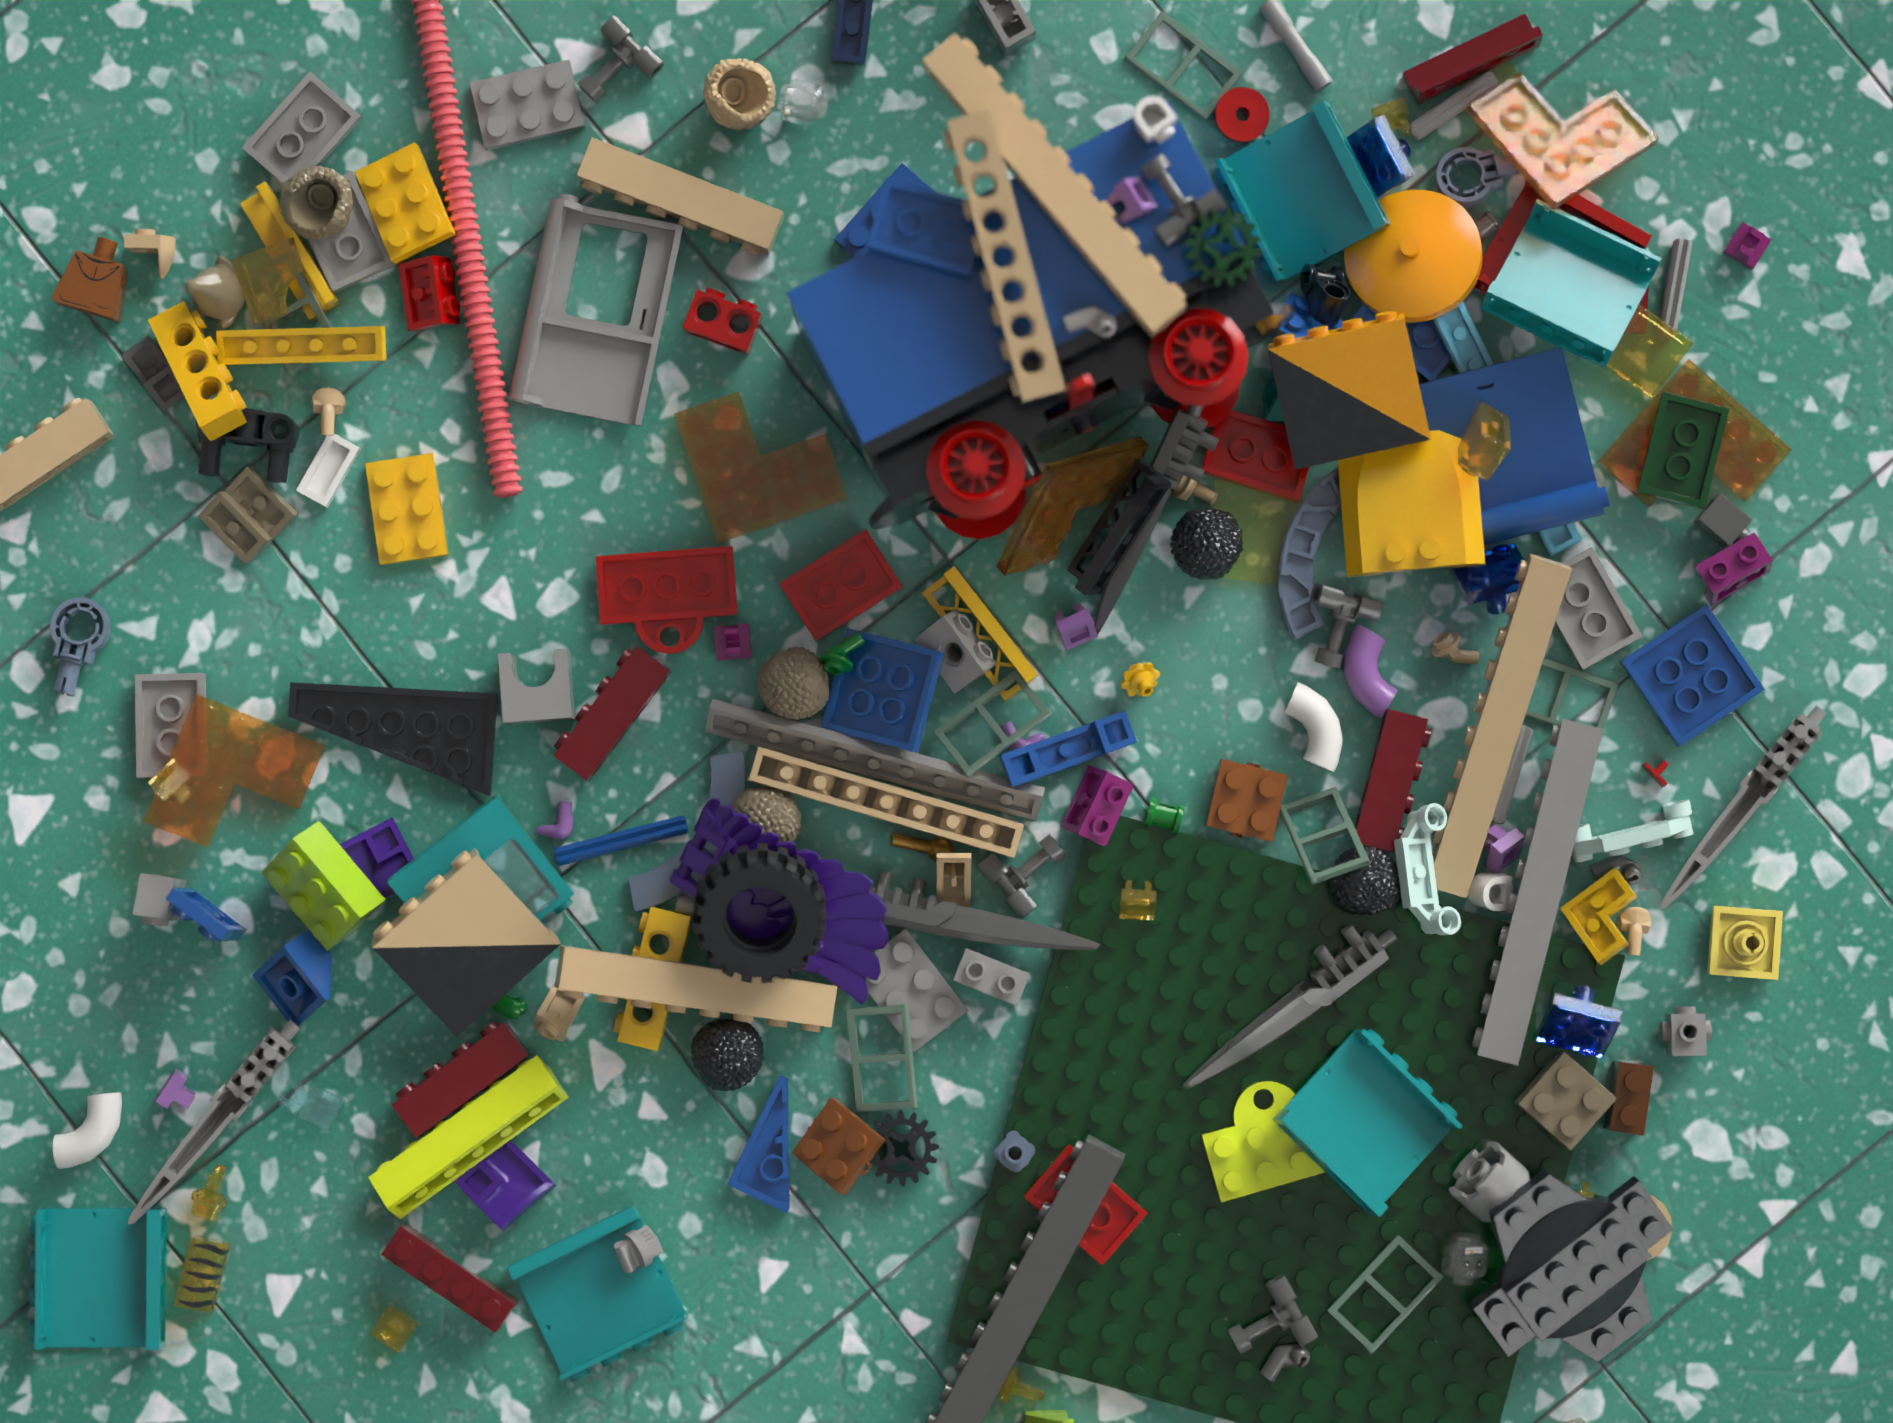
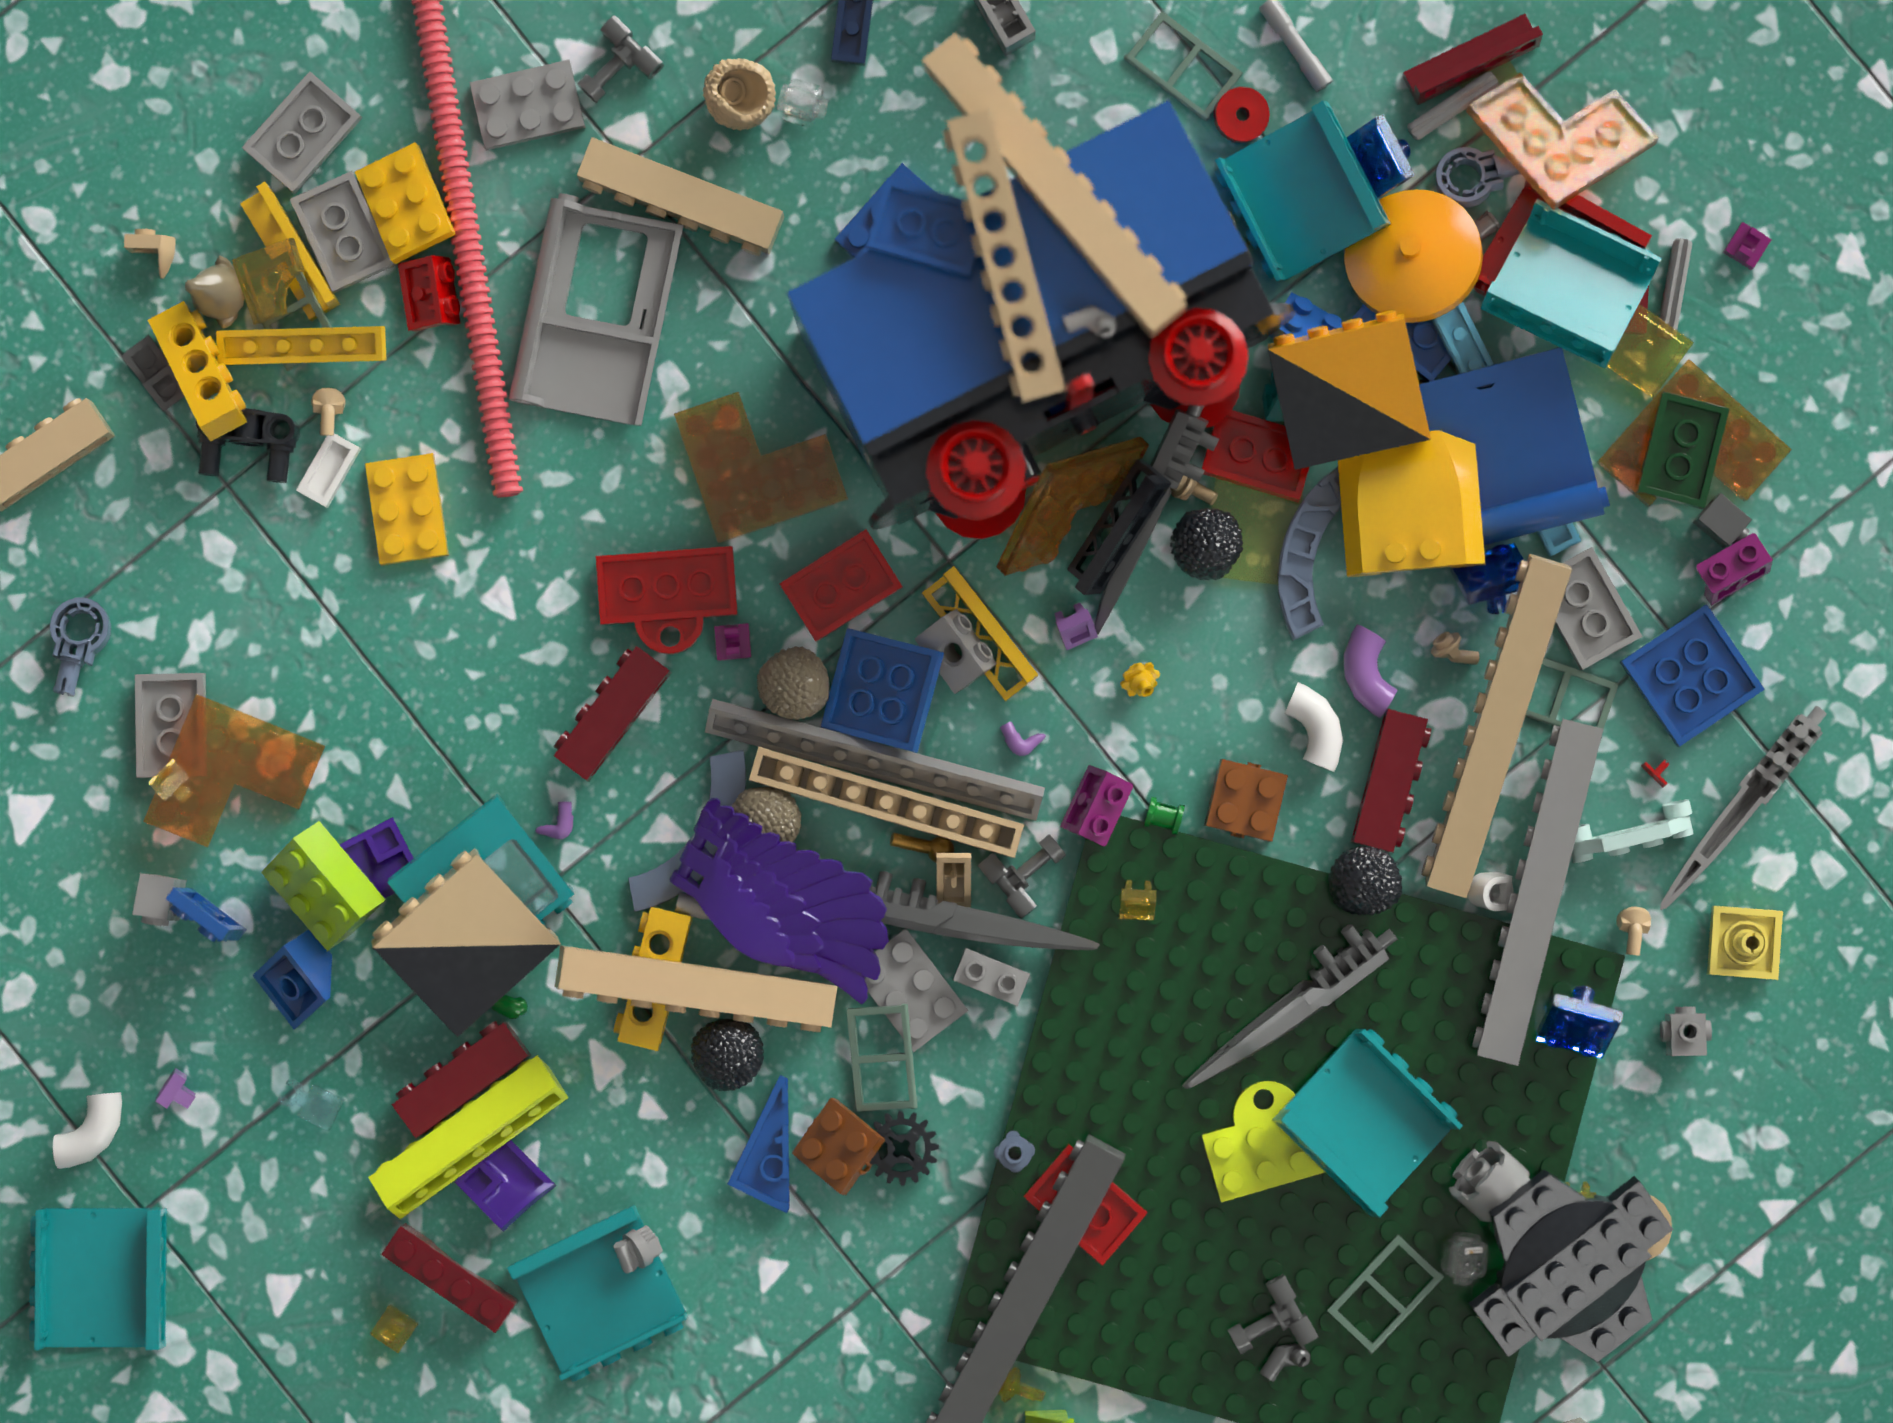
(94, 282): dark orange torso -> none
(202, 1273): clear yellow brick -> none
(209, 1201): clear yellow piece -> none
(226, 1105): light grey piece -> none
(248, 514): dark tan slope -> none
(316, 202): dark tan hair -> none
(425, 728): black wing -> none
(537, 704): light grey piece -> none
(556, 1014): tan bracket -> none
(620, 840): blue axle -> none
(719, 330): red brick -> none
(750, 955): black tyre -> none
(836, 659): green plate -> none
(978, 705): sand green window -> none
(1068, 749): blue slope -> none
(1135, 197): medium lavender tile -> none
(1154, 119): white plate -> none
(1185, 209): dark grey bar -> none
(1223, 232): dark green gear -> none
(1323, 835): sand green window -> none
(1324, 292): black piece -> none
(1344, 609): dark grey bar -> none
(1396, 114): clear yellow tile -> none
(1418, 873): light aqua plate -> none
(1484, 442): clear yellow slope -> none
(1502, 847): medium lavender tile -> none
(1512, 775): light grey axle -> none
(1565, 1100): dark tan brick -> none
(1591, 914): yellow plate -> none
(1628, 868): dark grey arm -> none
(1632, 1088): reddish brown brick -> none

